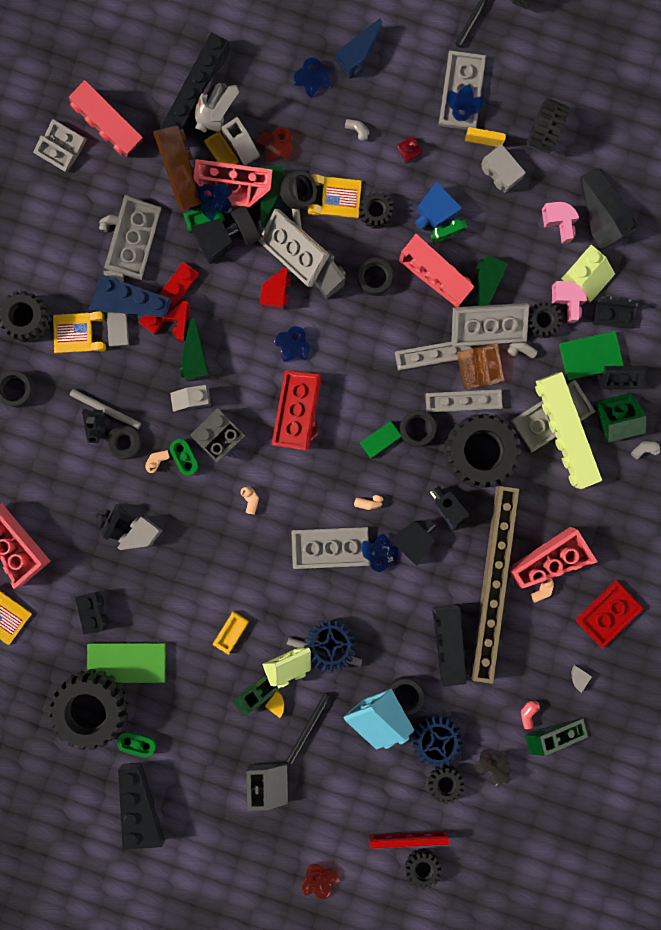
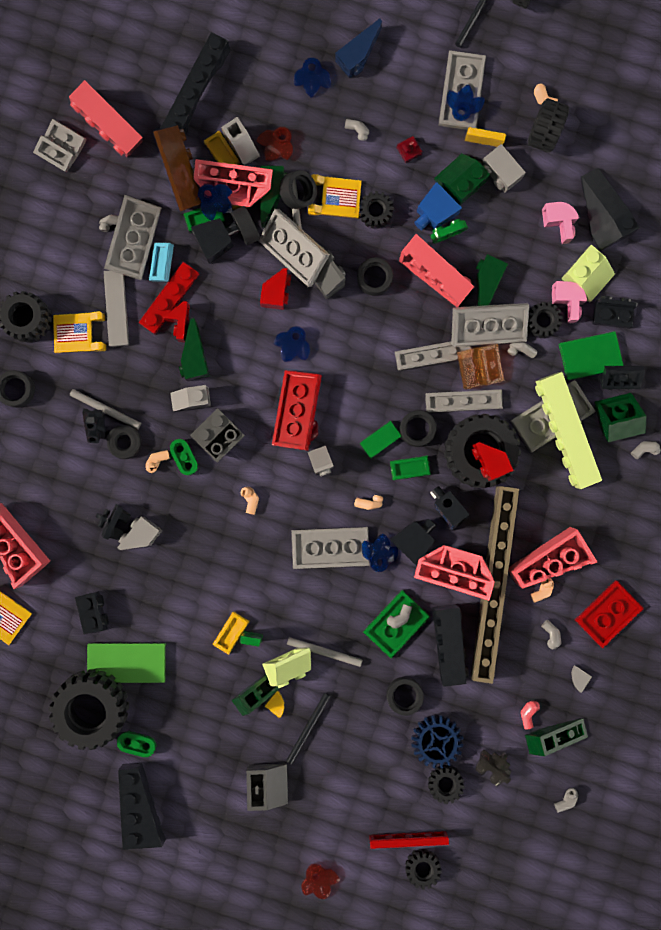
(123, 298): dark blue wing -> none
(161, 262): none -> medium azure tile
(211, 113): light grey piece -> none
(251, 638): none -> green tile
(321, 461): none -> light grey slope
(339, 645): dark blue gear -> none
(380, 720): medium azure slope -> none
(391, 639): none -> green tile
(400, 619): none -> light grey arm
(410, 468): none -> green tile
(456, 571): none -> coral wedge
(462, 178): none -> dark green slope
(493, 461): none -> red slope
(541, 94): none -> light nougat arm
(555, 637): none -> light grey arm
(568, 801): none -> light grey arm

